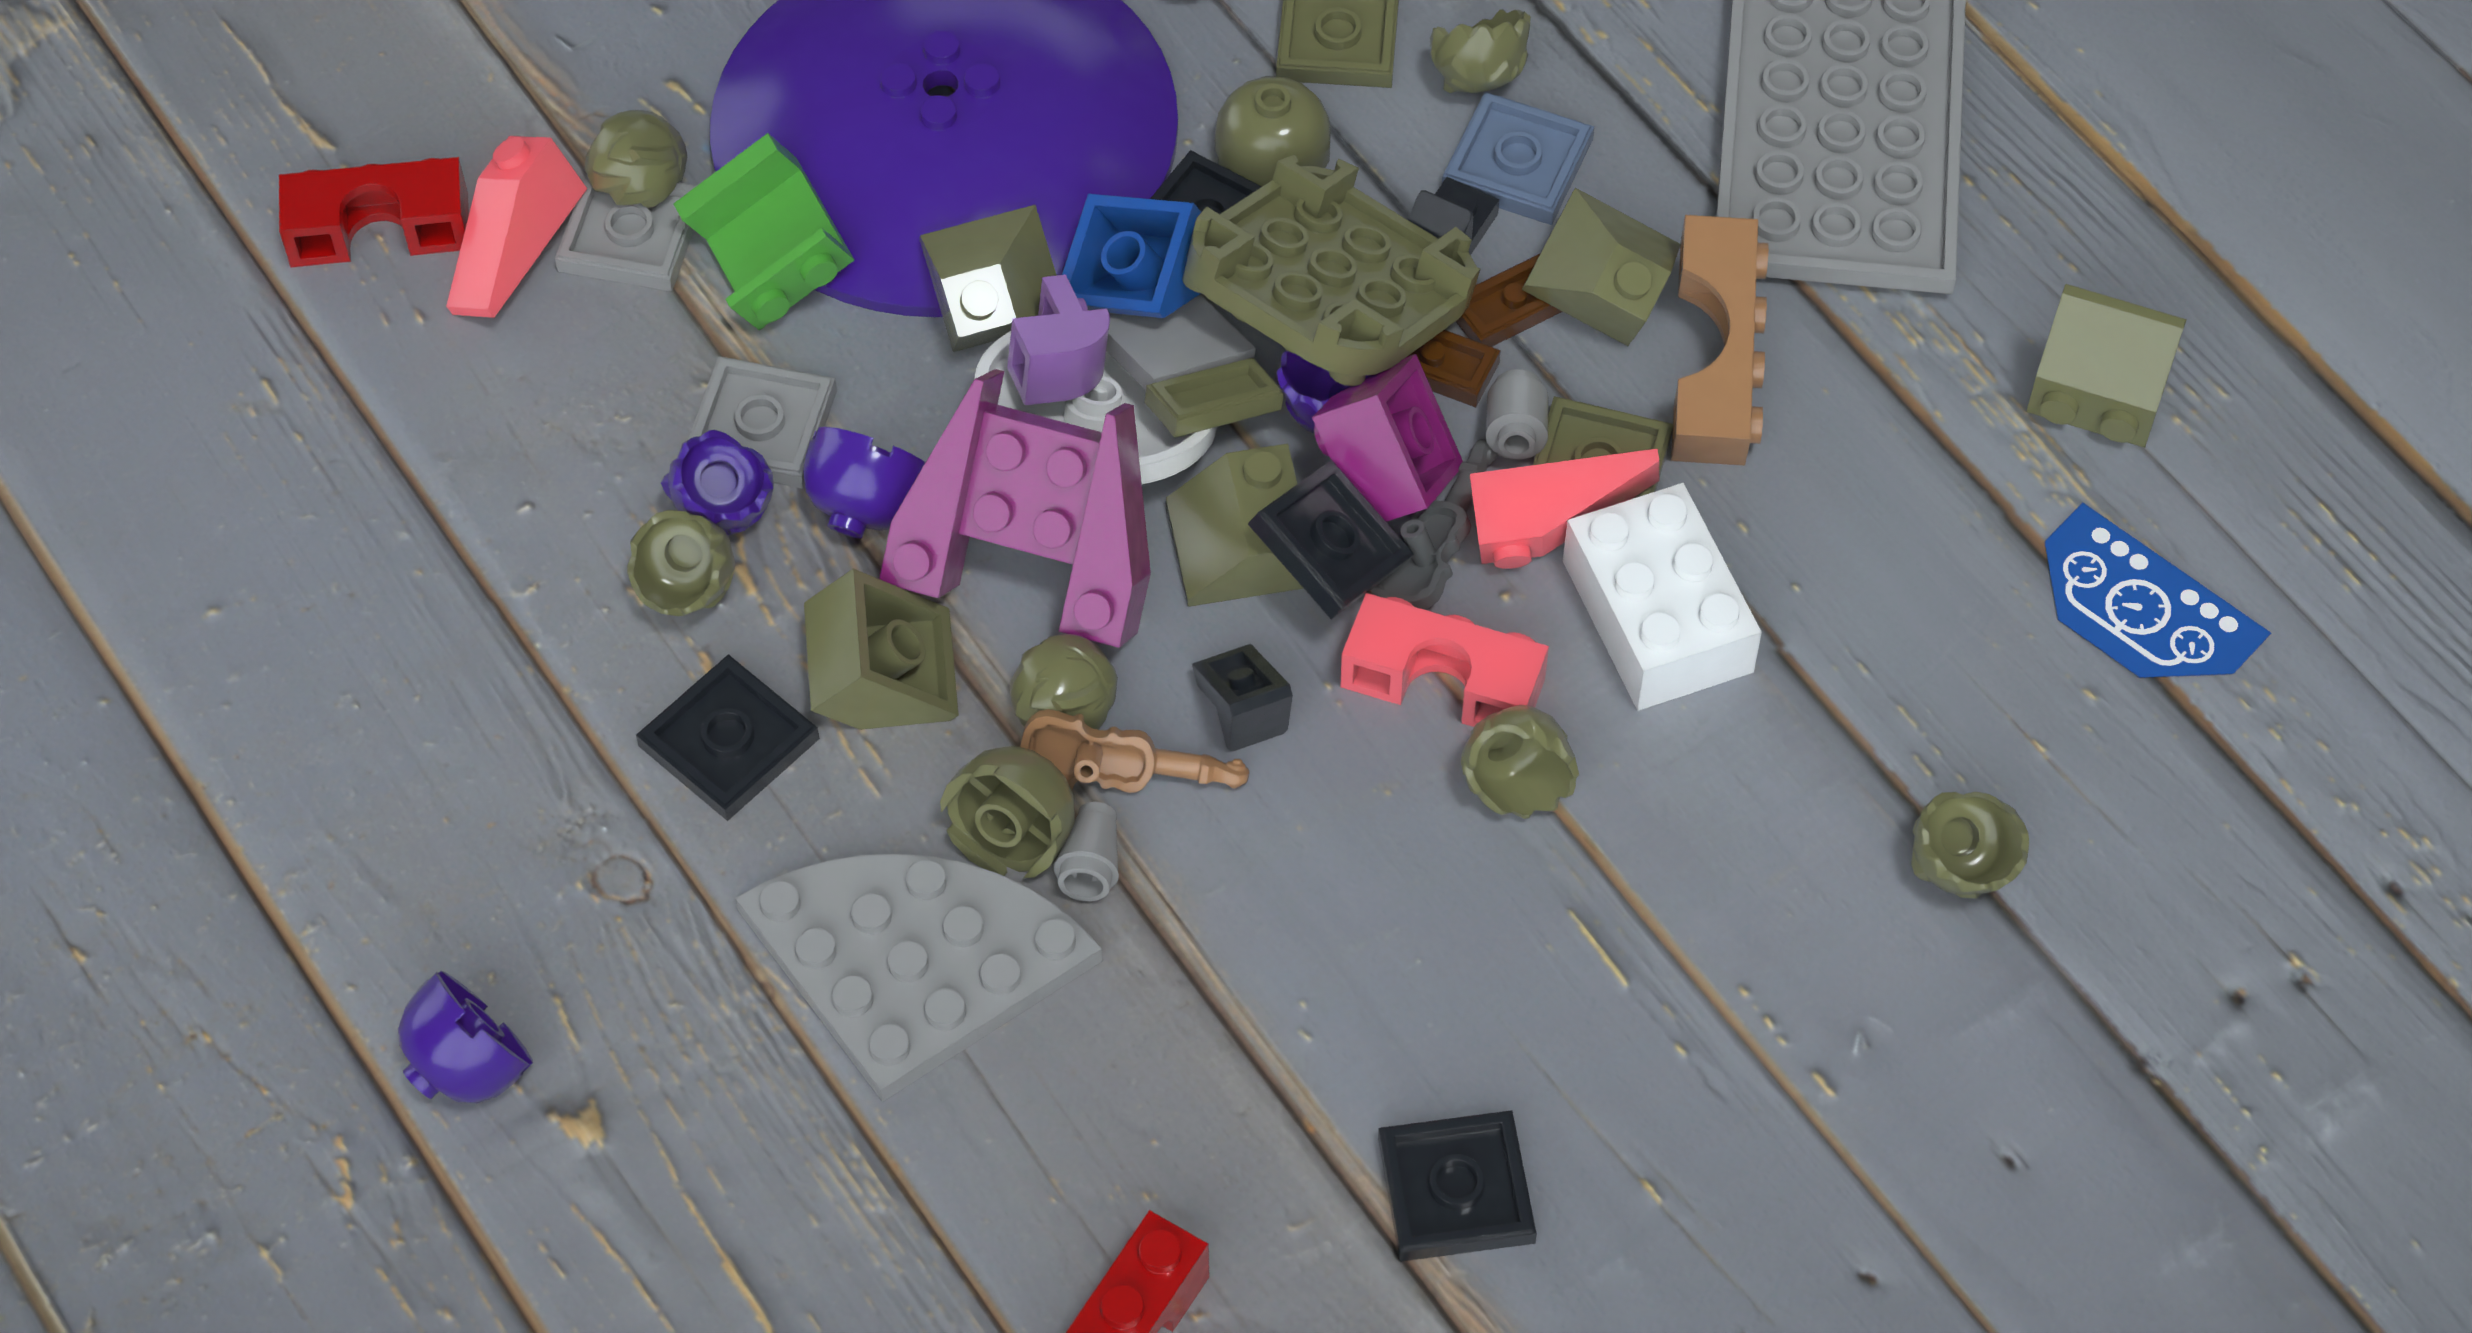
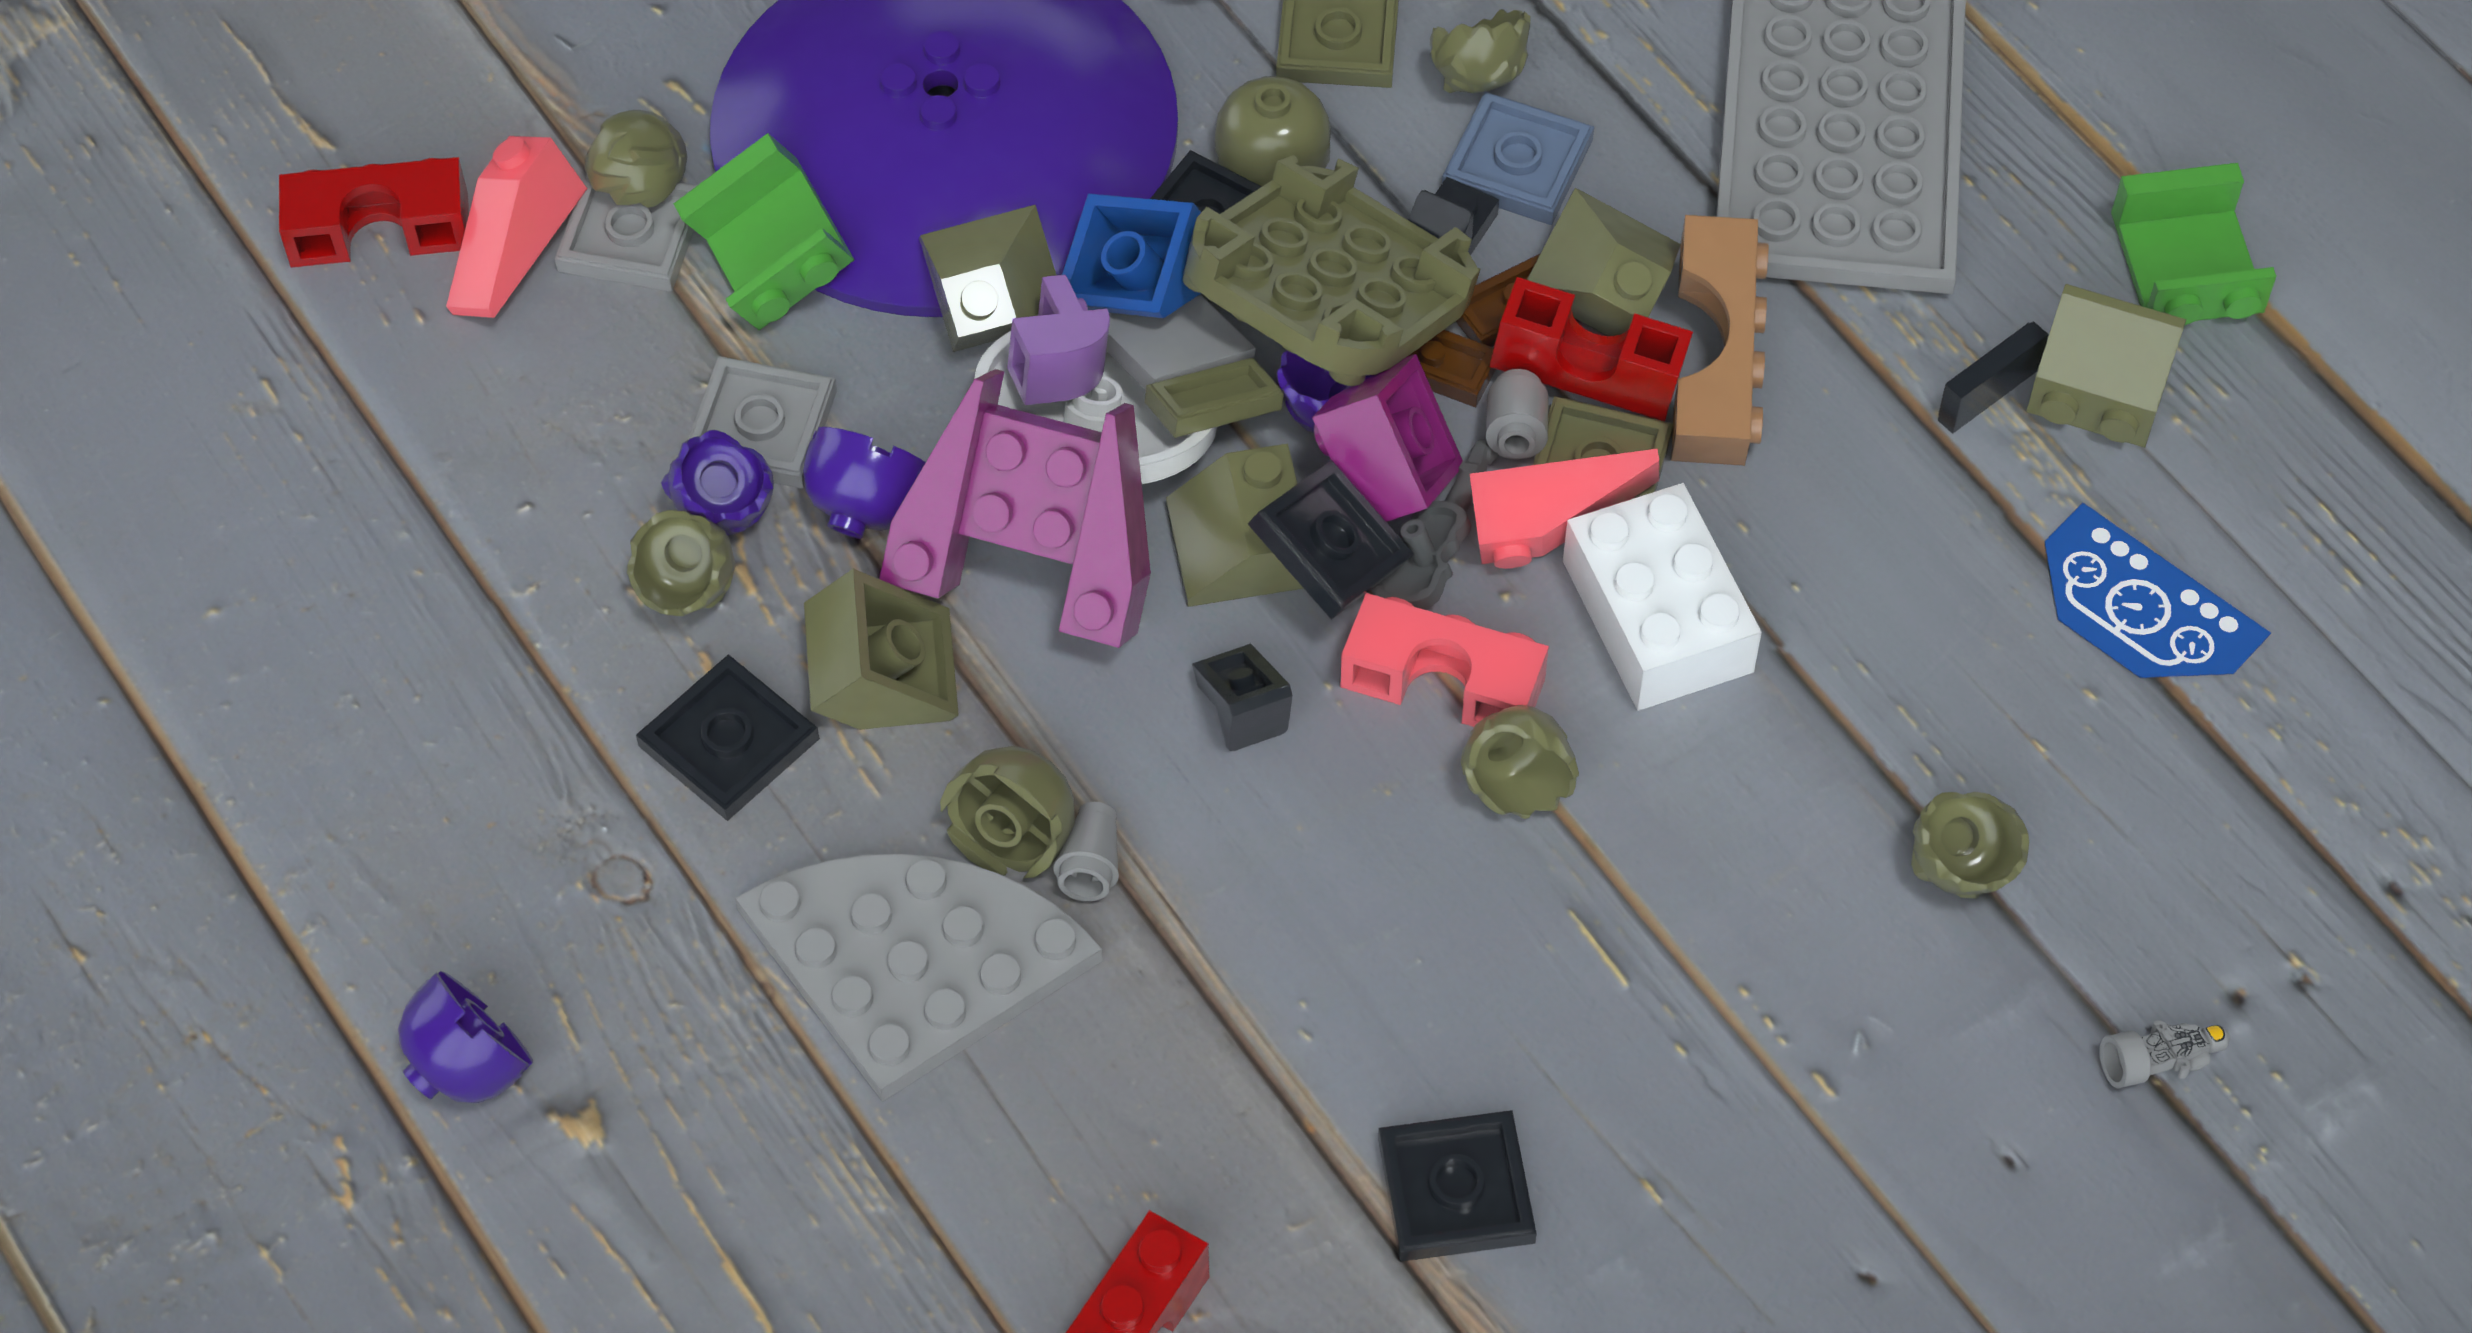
(1064, 676): olive hair -> none
(1118, 756): medium nougat piece -> none
(1622, 370): none -> red arch
(1992, 376): none -> black tile
(2184, 1047): none -> light grey piece
(2188, 244): none -> bright green panel

